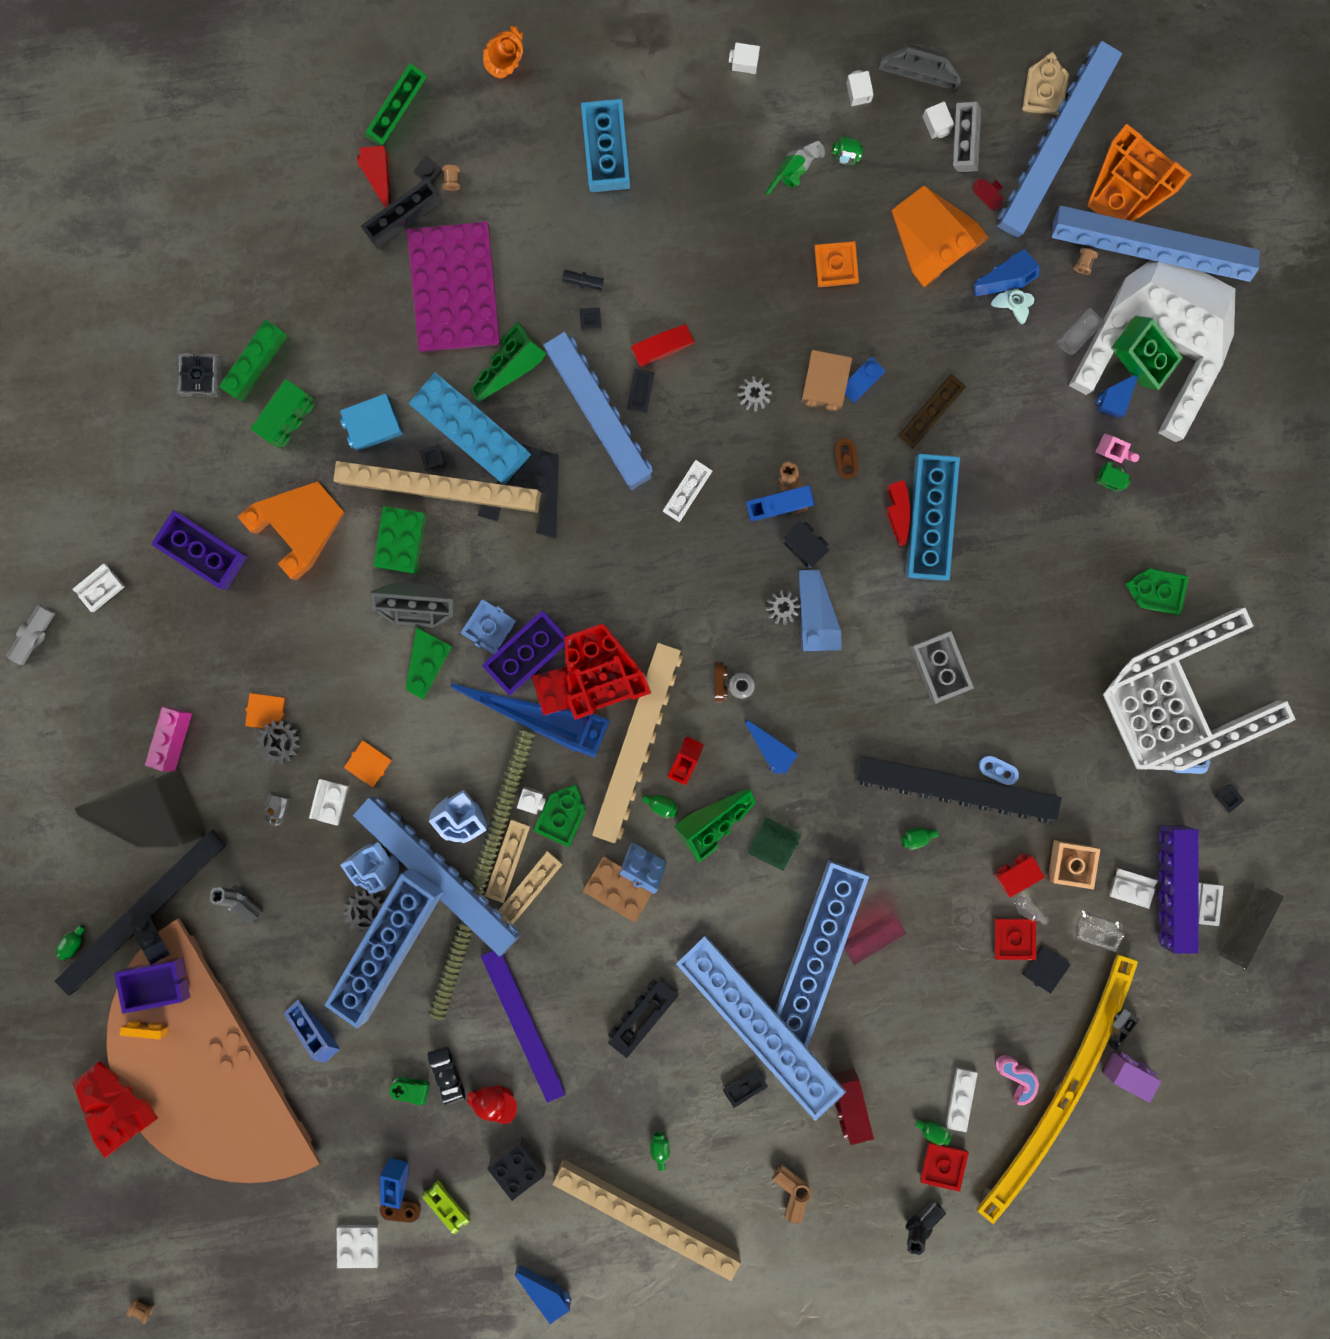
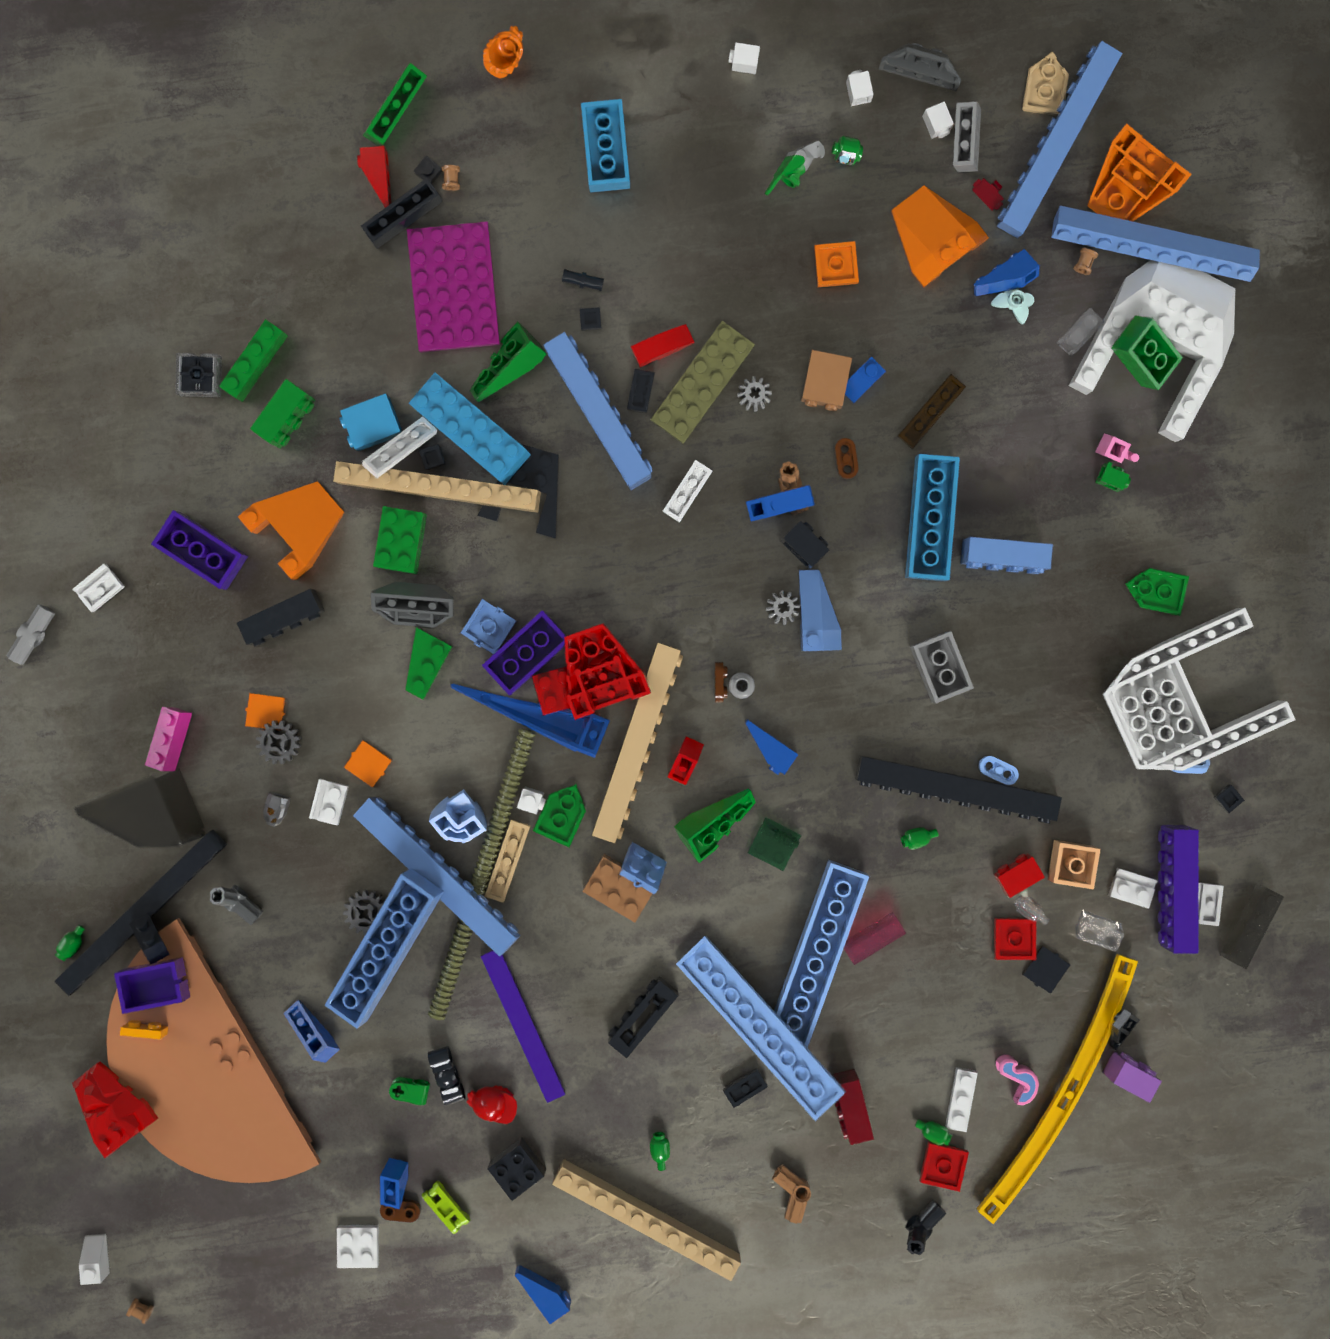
(94, 1260): none -> white slope
(280, 617): none -> black brick
(371, 868): light blue brick -> none
(399, 447): none -> white plate
(530, 887): tan plate -> none
(661, 805): green plant -> none
(702, 382): none -> olive plate
(900, 511): red slope -> none
(1006, 554): none -> medium blue brick
(1116, 399): blue slope -> none

